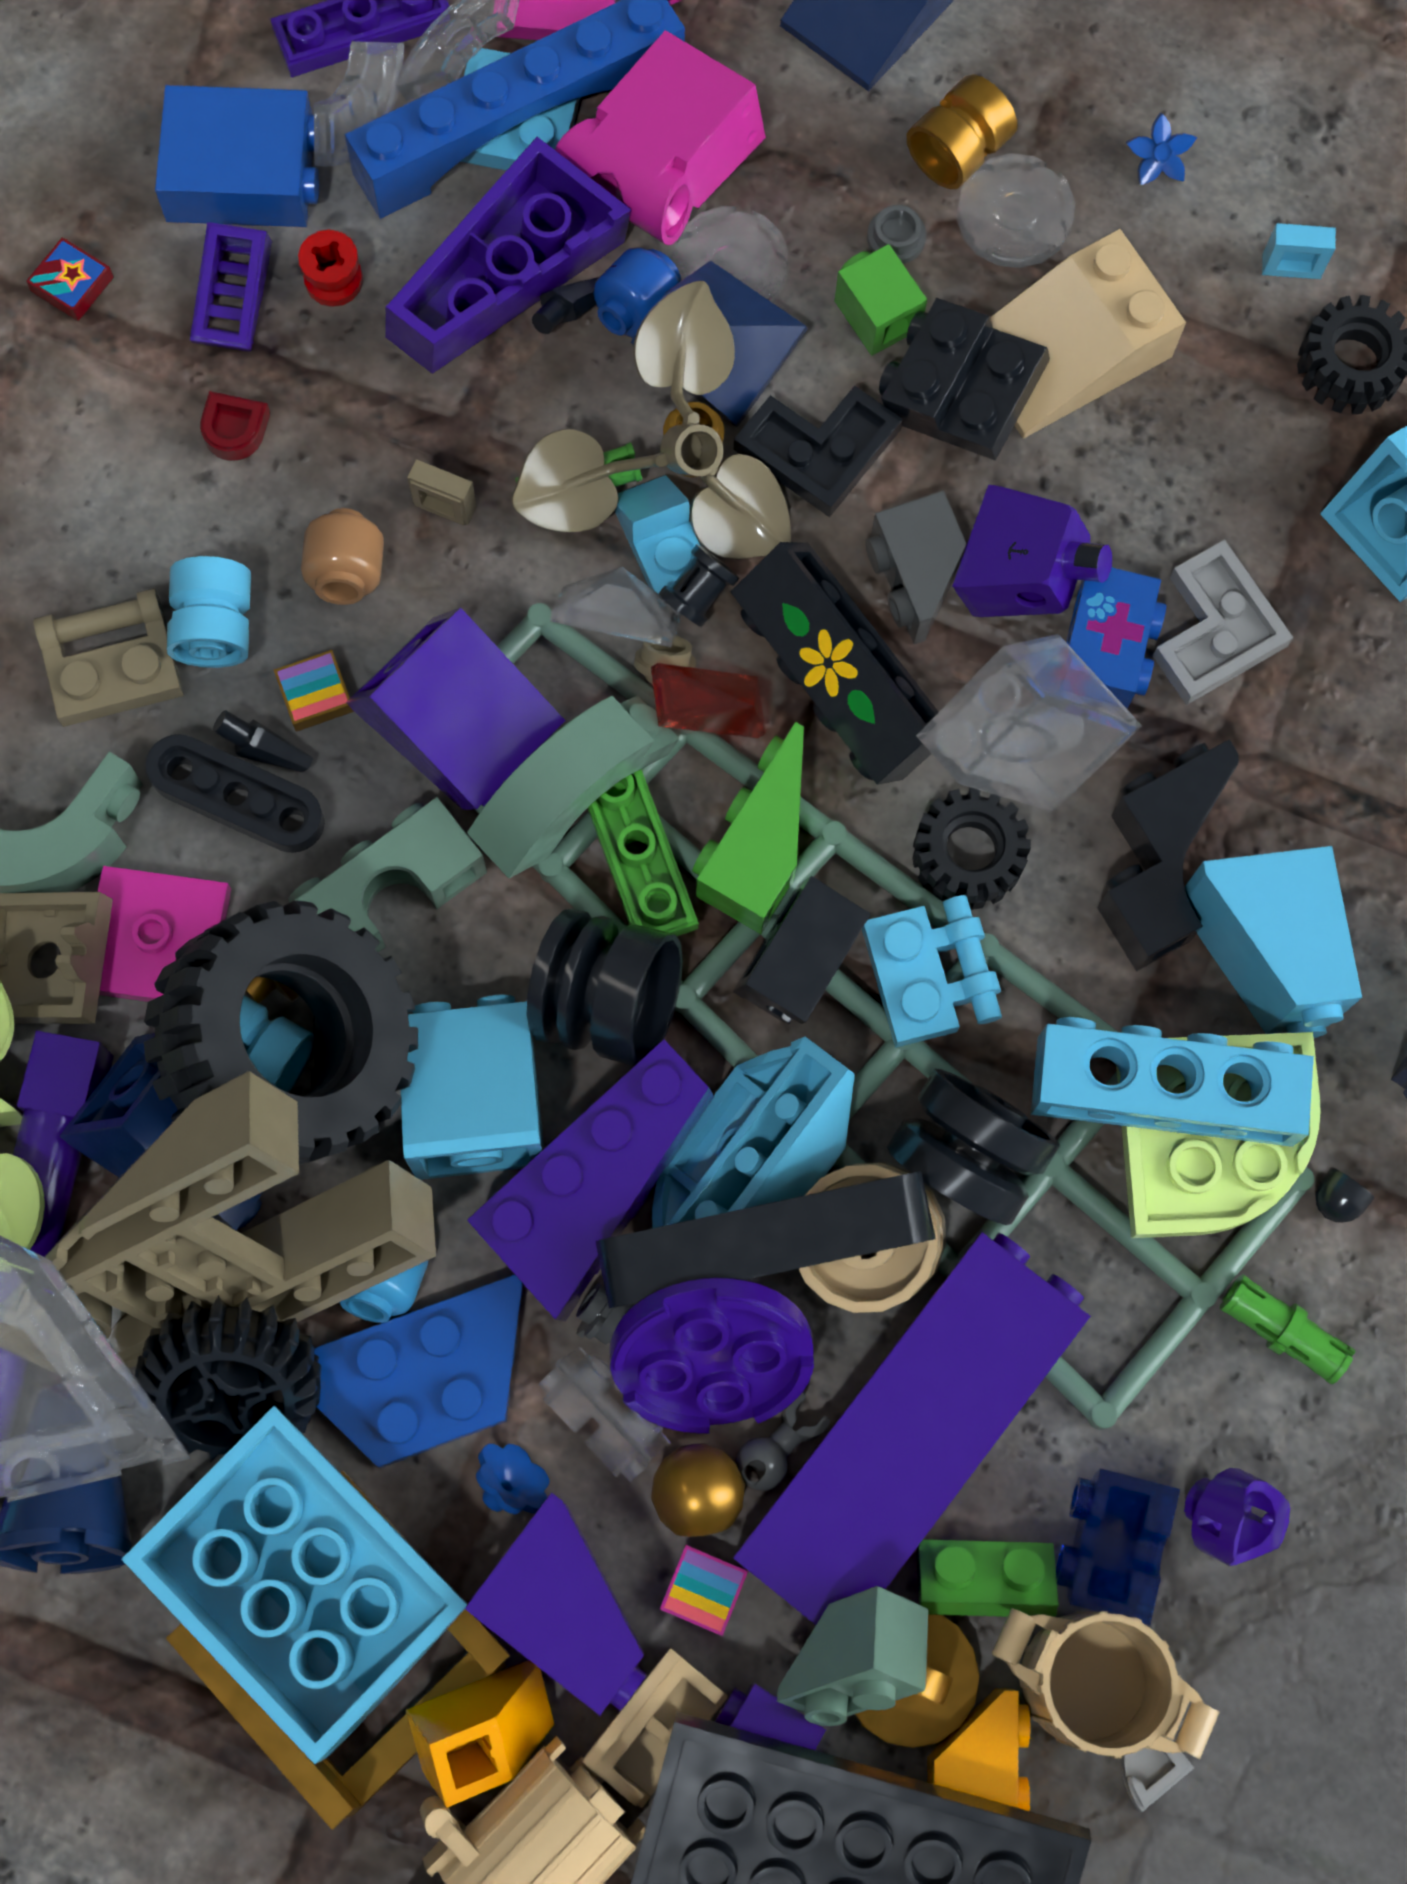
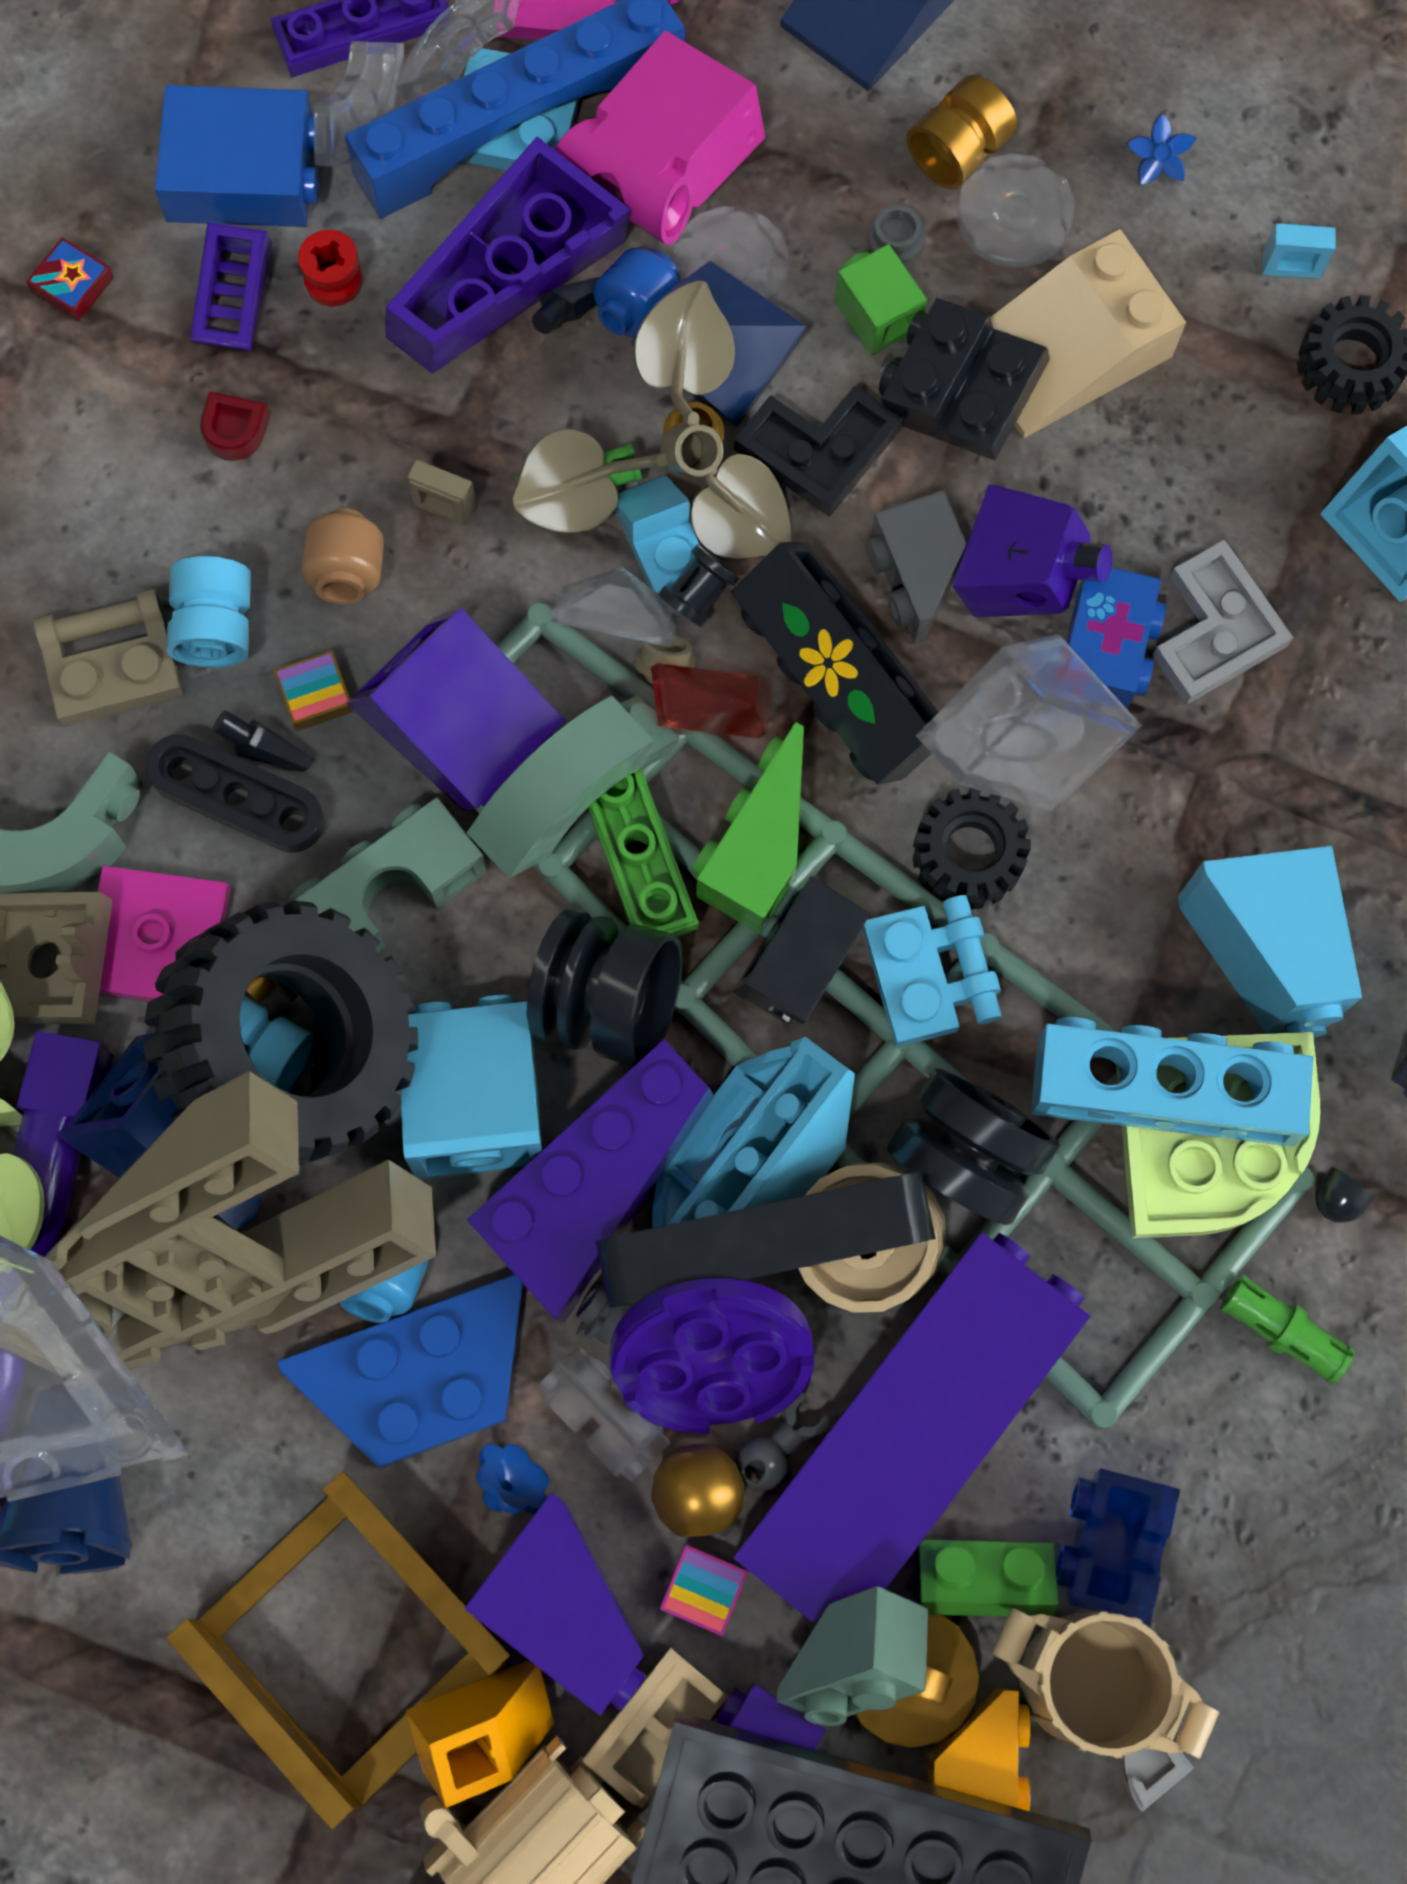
(238, 1372): black gear -> none
(295, 1585): medium azure slope -> none
(1159, 821): black arch -> none
(1224, 1520): dark purple piece -> none

